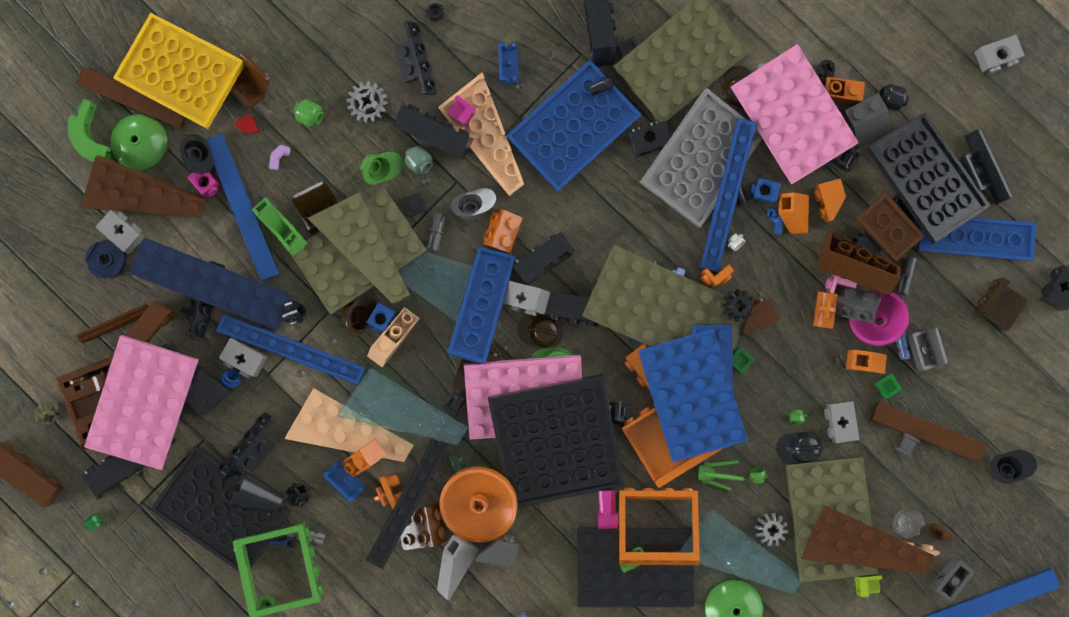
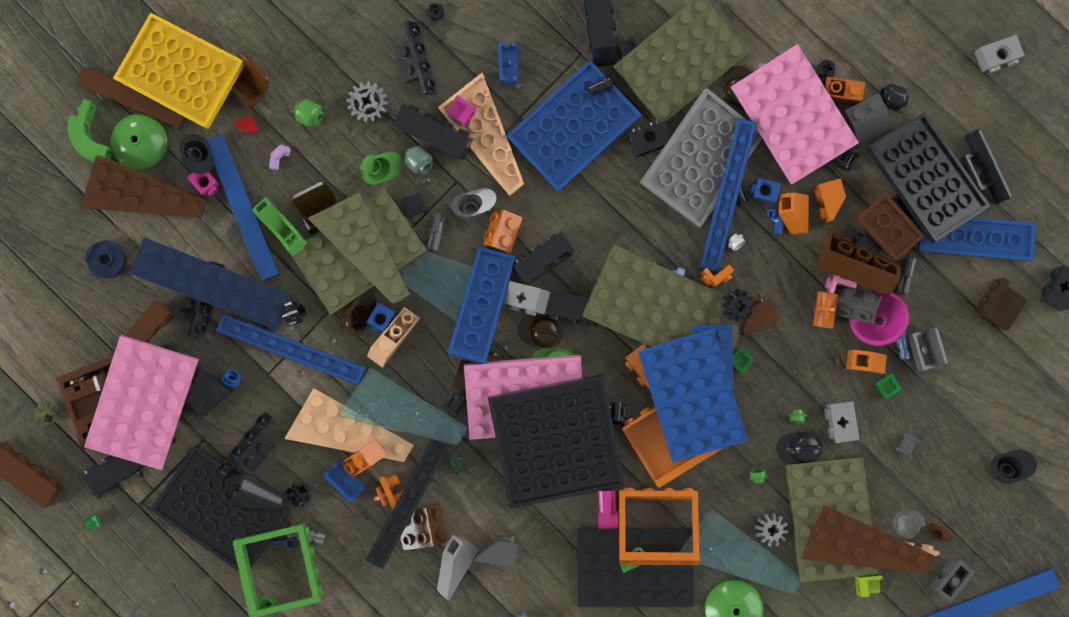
(110, 228): light grey brick -> none
(111, 324): reddish brown axle -> none
(235, 349): light grey brick -> none
(478, 504): orange dish -> none
(707, 473): bright green plant -> none
(928, 432): reddish brown tile -> none

